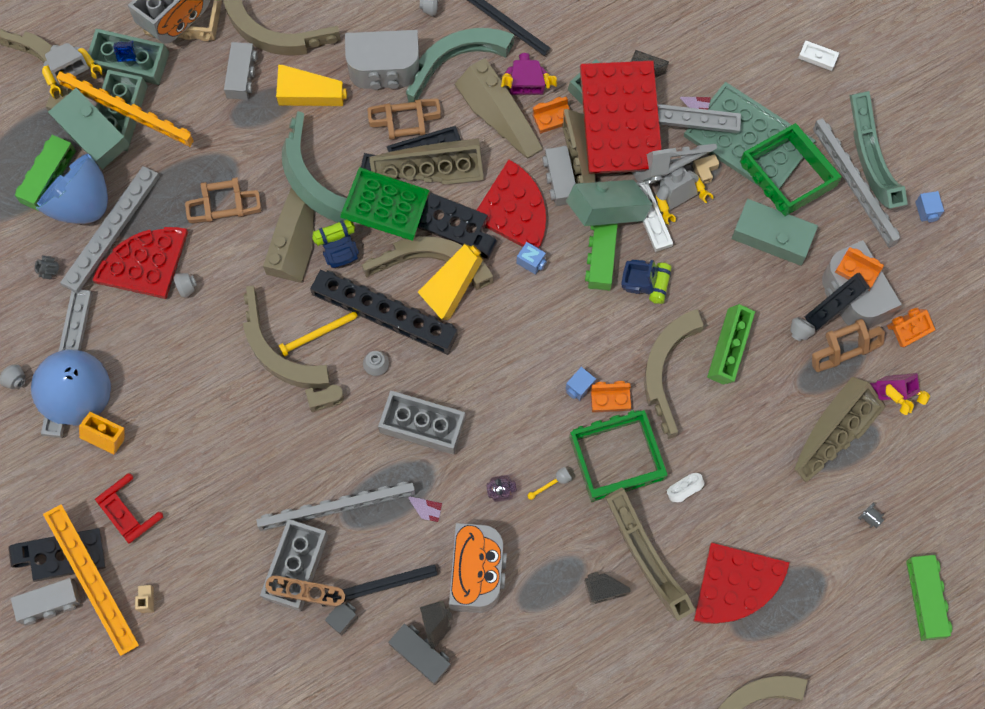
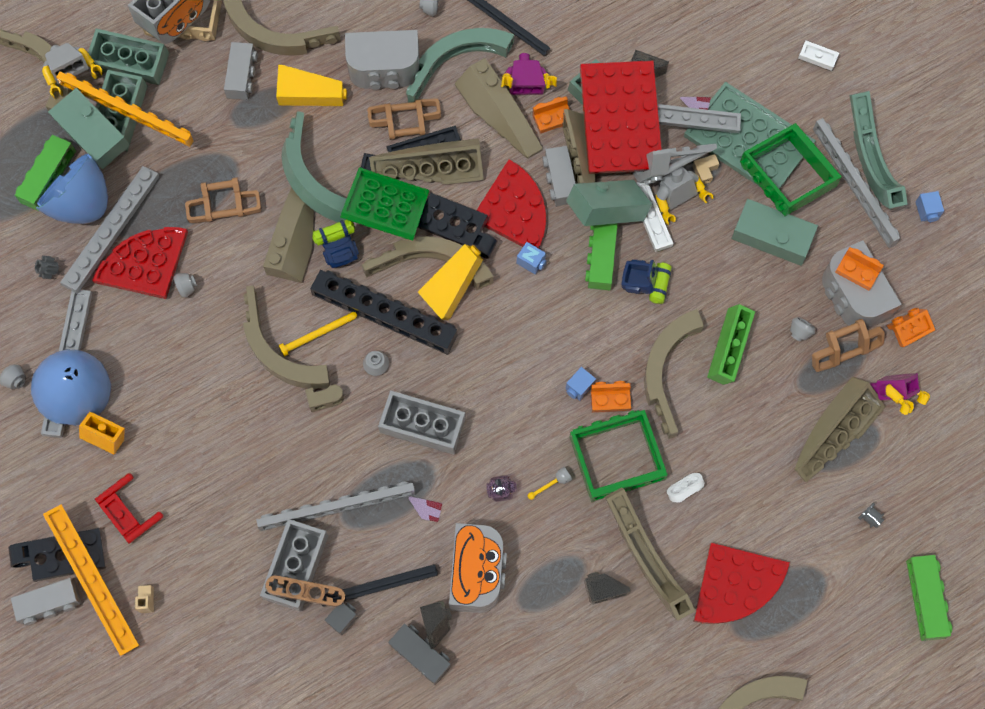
(124, 51): clear blue tile -> none
(837, 301): black tile -> none

